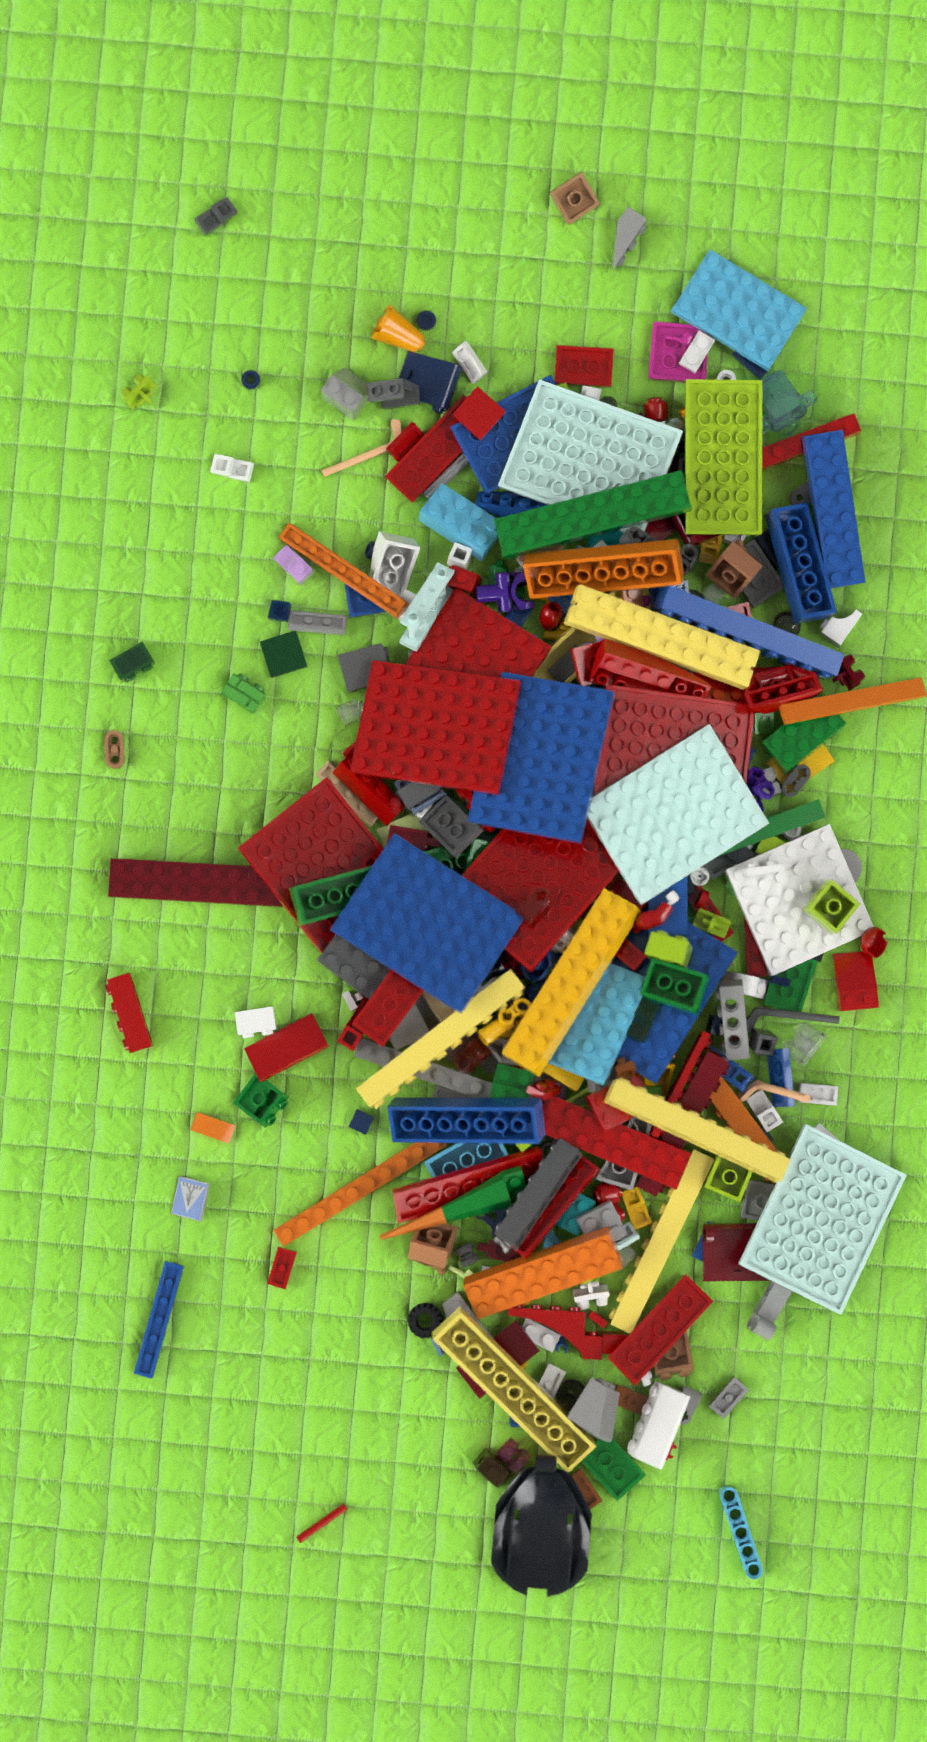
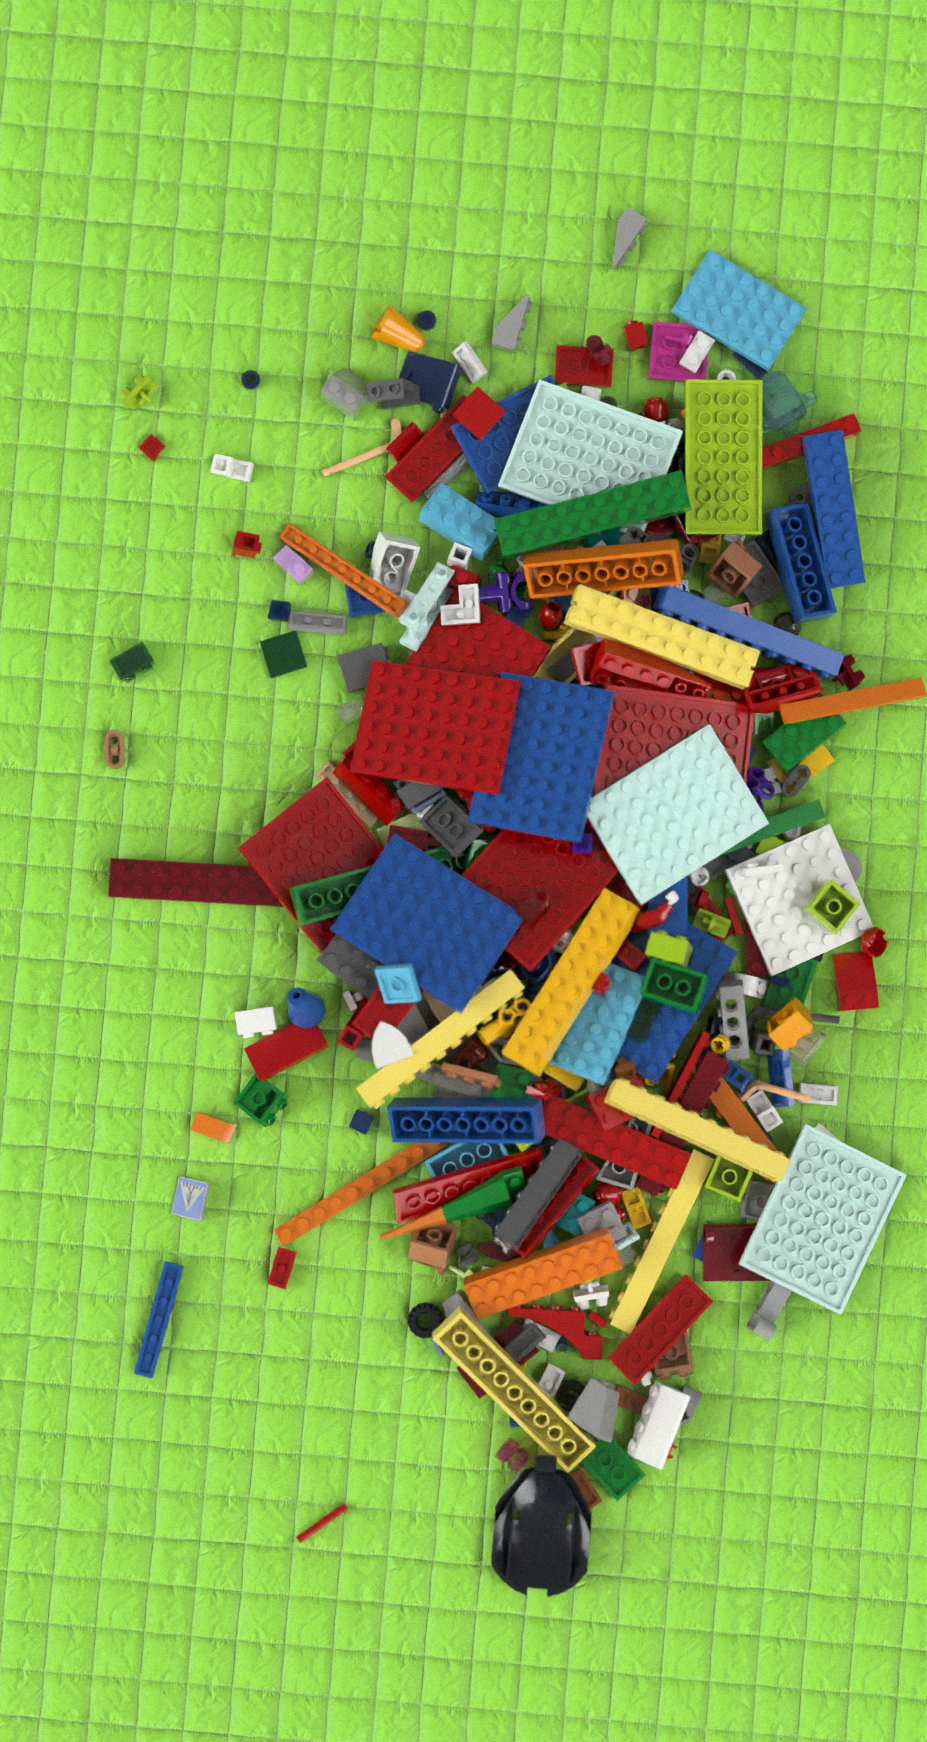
(129, 1012): red brick -> none
(152, 447): none -> red tile
(216, 216): dark grey slope -> none
(244, 693): bright green brick -> none
(245, 539): none -> red brick
(305, 1008): none -> blue cone
(389, 1045): none -> white sticker
(398, 983): none -> medium azure tile
(466, 611): none -> white plate
(471, 1076): none -> nougat plate
(492, 1468): dark brown torso -> none
(508, 330): none -> light grey slope
(525, 1342): none -> dark grey plate
(574, 198): medium nougat slope -> none
(585, 846): none -> dark purple plate
(598, 350): none -> dark red hips
(602, 984): none -> red plate
(611, 1340): red panel -> none
(635, 335): none -> red brick
(714, 1044): none -> yellow bush
(728, 1397): light grey plate -> none
(733, 916): none -> red tile
(746, 1540): medium azure beam -> none
(790, 1024): none -> light orange brick
(837, 629): white arch -> none

